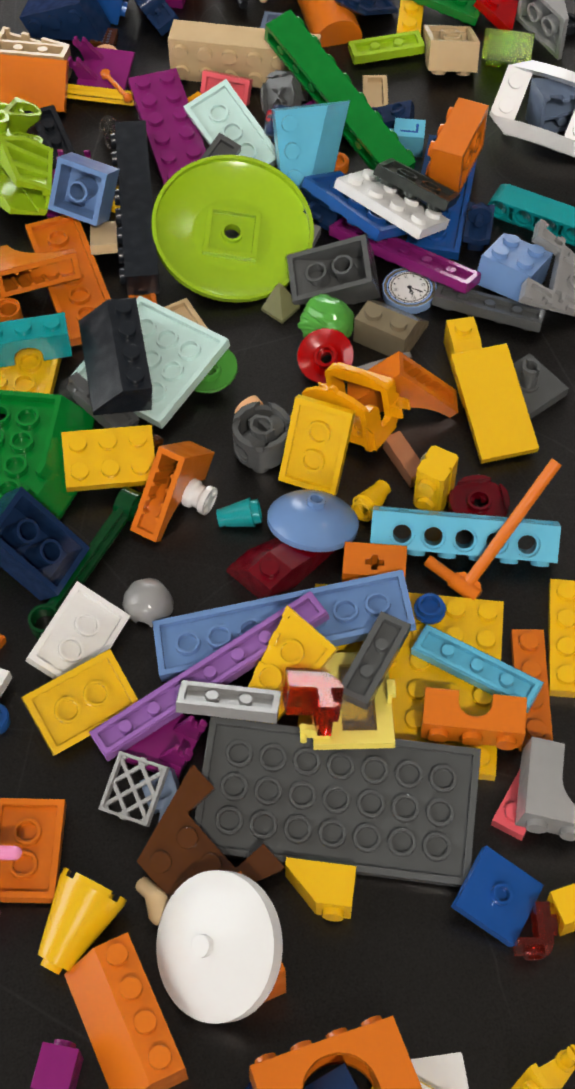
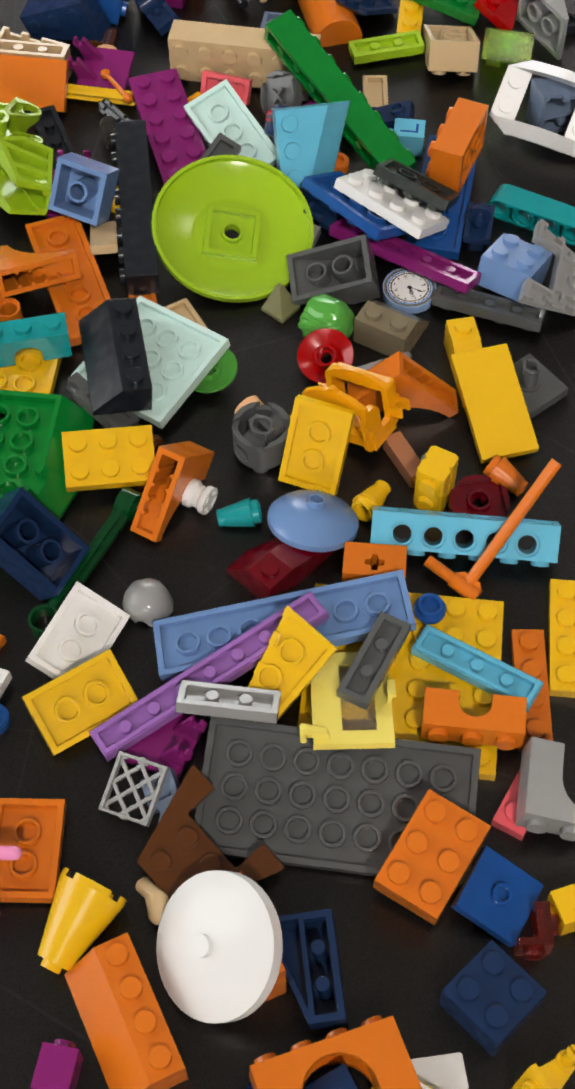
(108, 109): none -> black axle
(315, 694): clear red brick -> none
(315, 968): none -> dark blue wedge
(323, 886): yellow slope -> none
(431, 857): none -> orange brick
(492, 997): none -> dark blue brick
(505, 473): none -> orange cone

